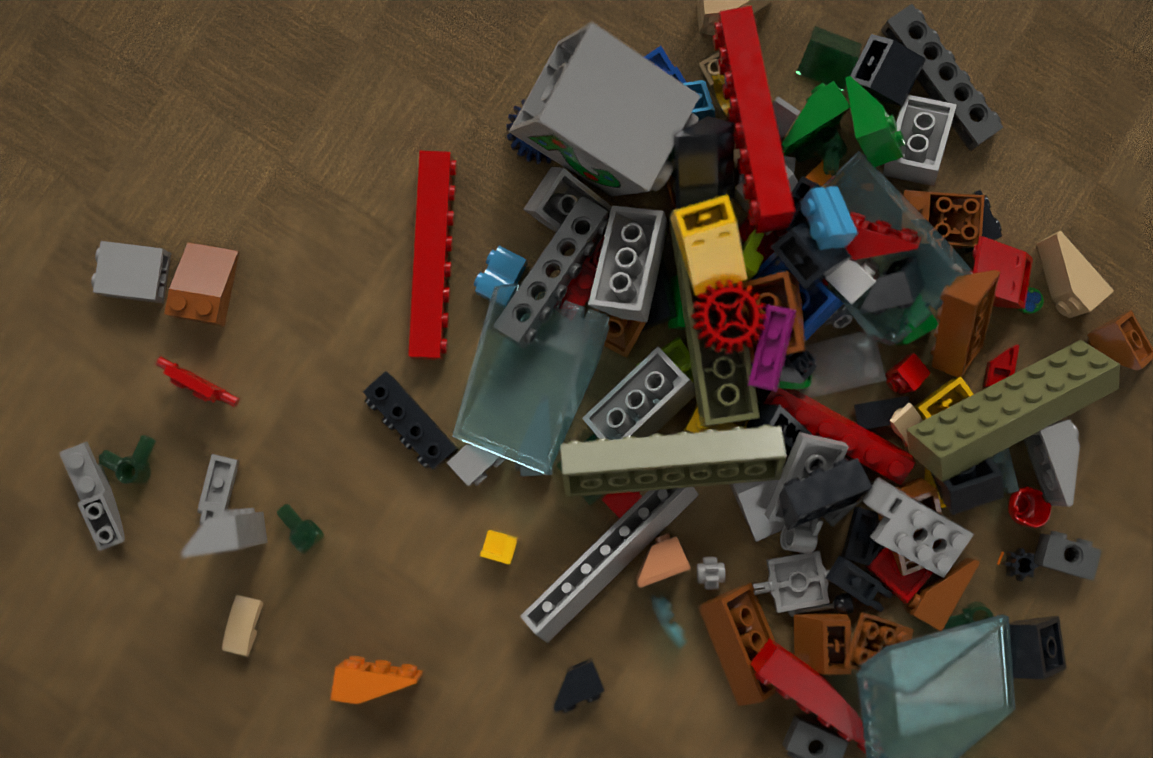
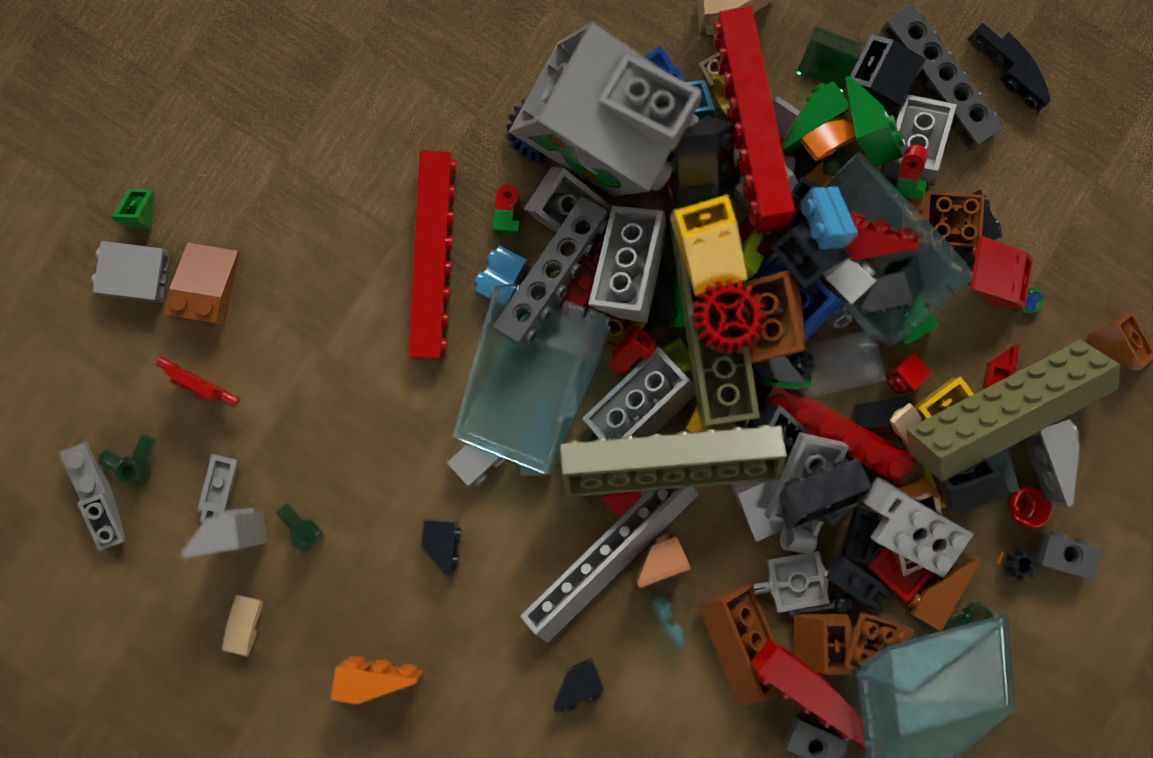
(135, 209): none -> green slope
(409, 420): black brick -> none
(440, 542): none -> black slope
(499, 547): yellow panel -> none
(505, 204): none -> leg
(629, 349): none -> red leg
(651, 101): none -> light grey slope
(710, 573): light grey gear -> none
(772, 348): magenta tile -> none
(828, 137): none -> orange slope
(910, 170): none -> red leg
(963, 321): dark orange slope -> none
(1021, 70): none -> black slope
(1037, 648): black slope -> none
(1070, 277): tan slope -> none

